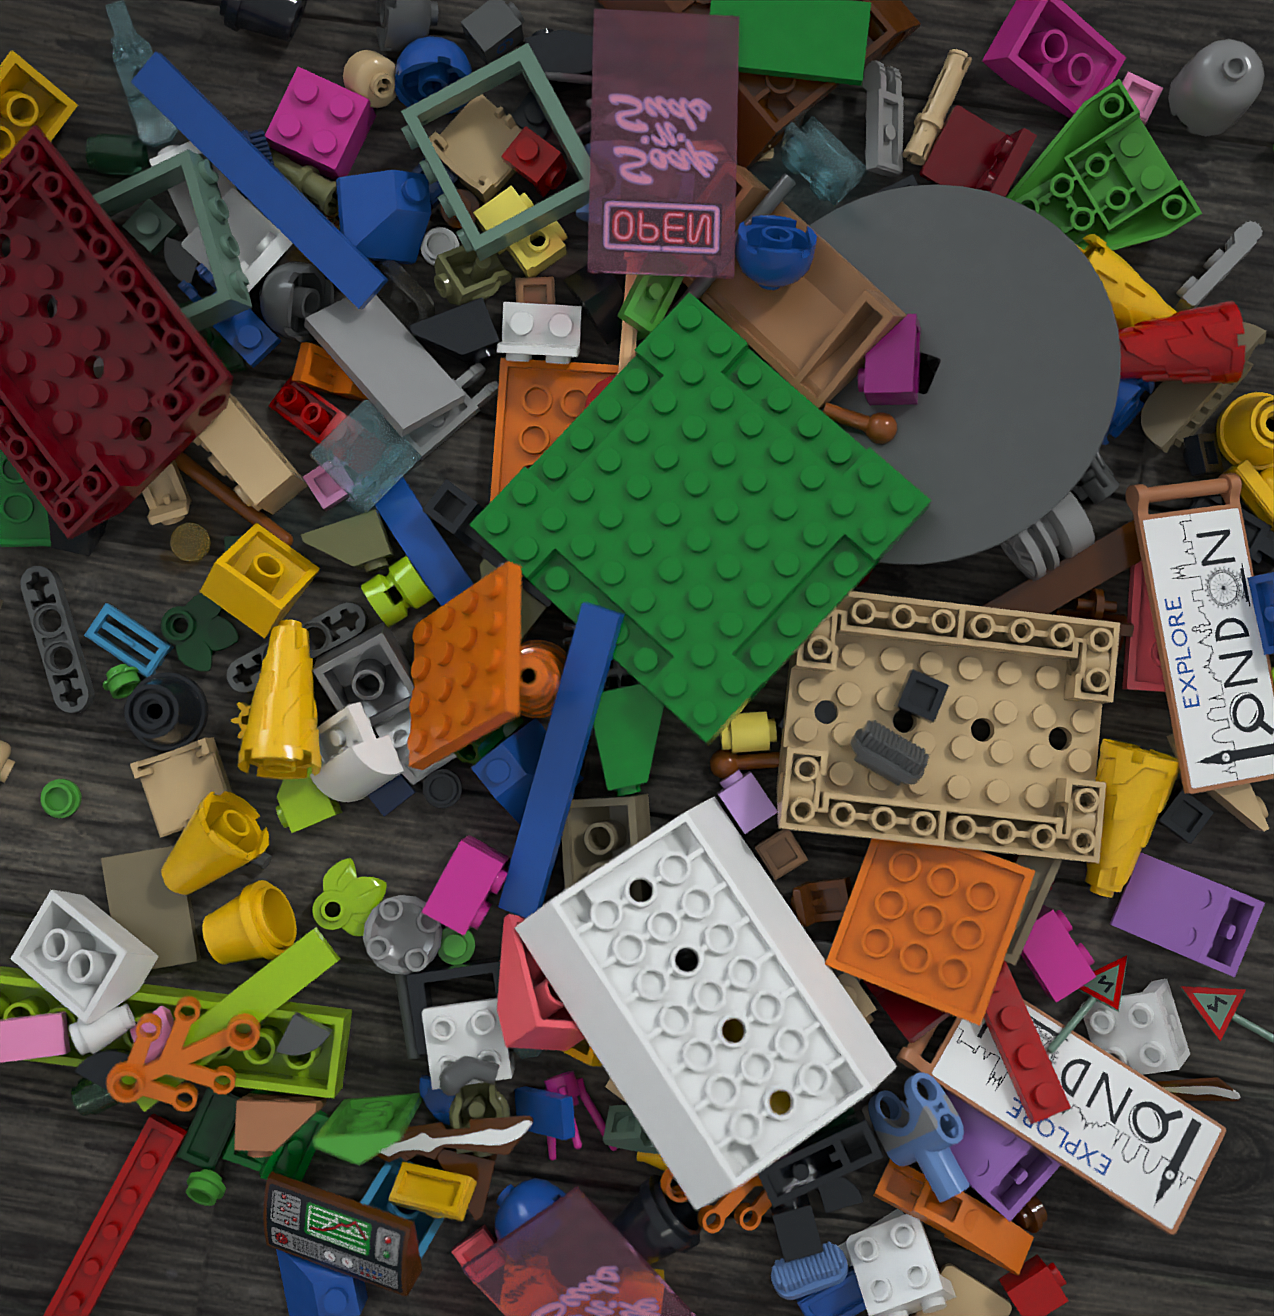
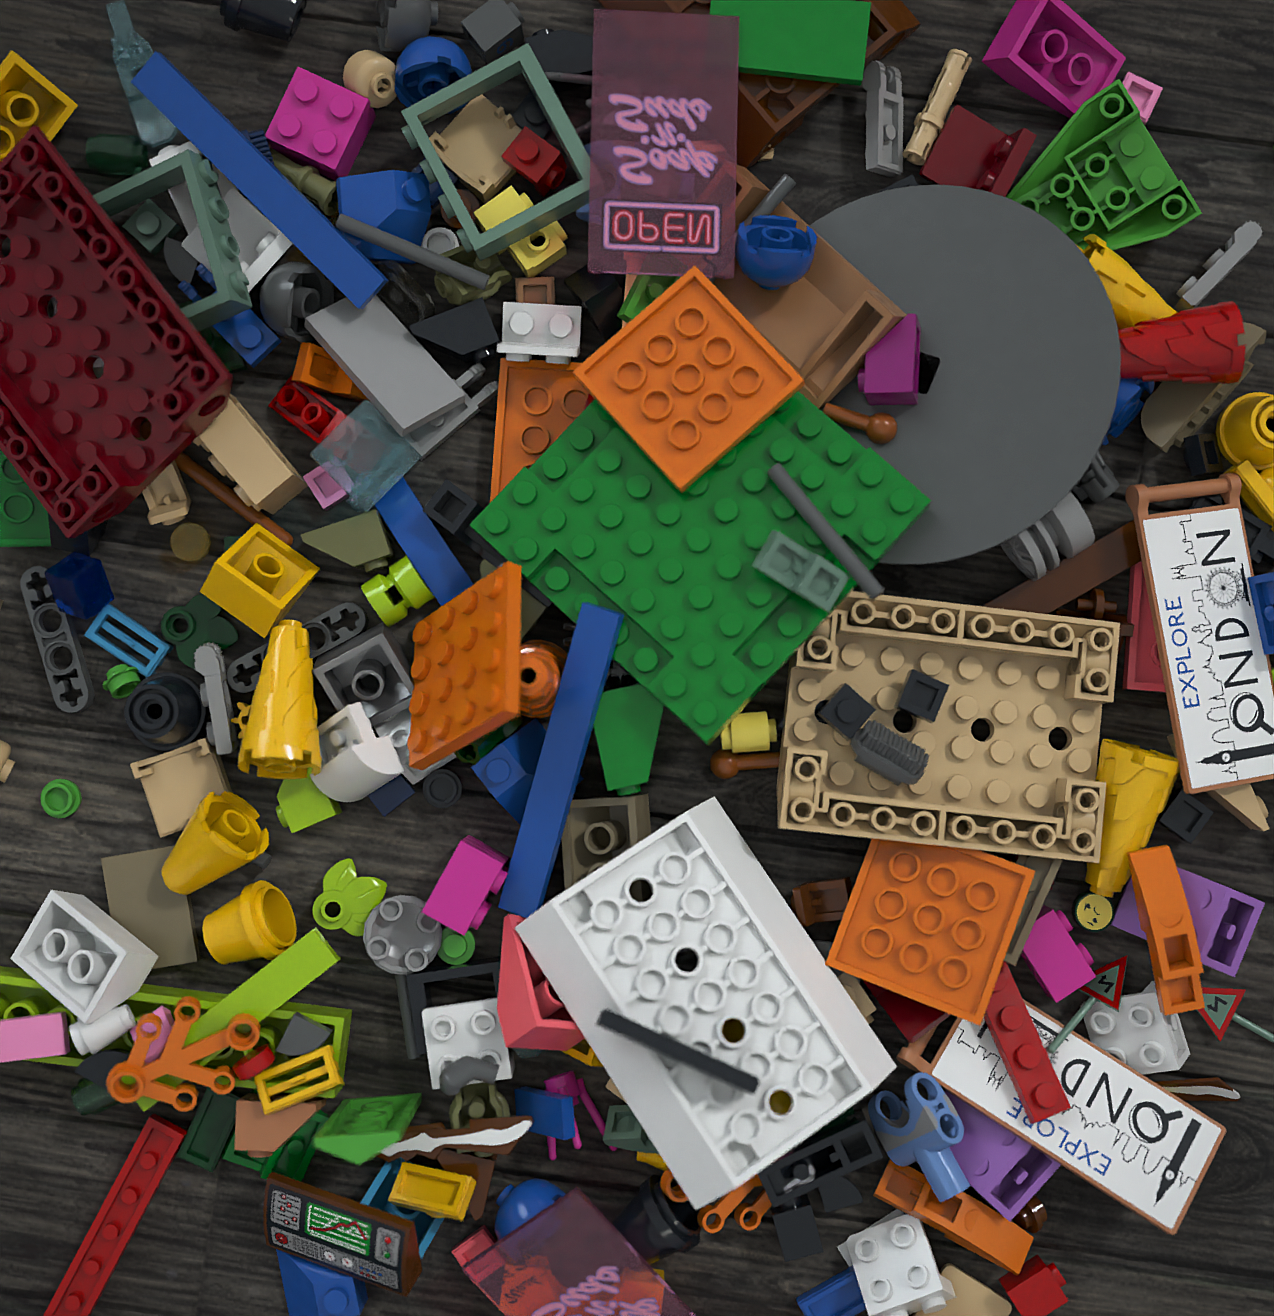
(79, 585): none -> clear blue brick
(205, 1187): bright green plate -> none
(217, 696): none -> light grey hinge
(254, 1062): none -> red tile
(330, 1068): none -> yellow tile
(412, 251): none -> dark grey bar
(435, 1100): blue tile -> none
(678, 1051): none -> black tile
(688, 378): none -> orange plate
(746, 800): lavender brick -> none
(781, 853): medium nougat tile -> none
(800, 571): none -> sand green slope
(809, 1273): medium blue piece -> none
(821, 160): clear light blue bracket -> none
(825, 531): none -> dark grey bar
(846, 711): none -> black plate
(1092, 911): none -> light yellow tile
(1168, 929): none -> orange slope
(1216, 87): light grey cylinder -> none

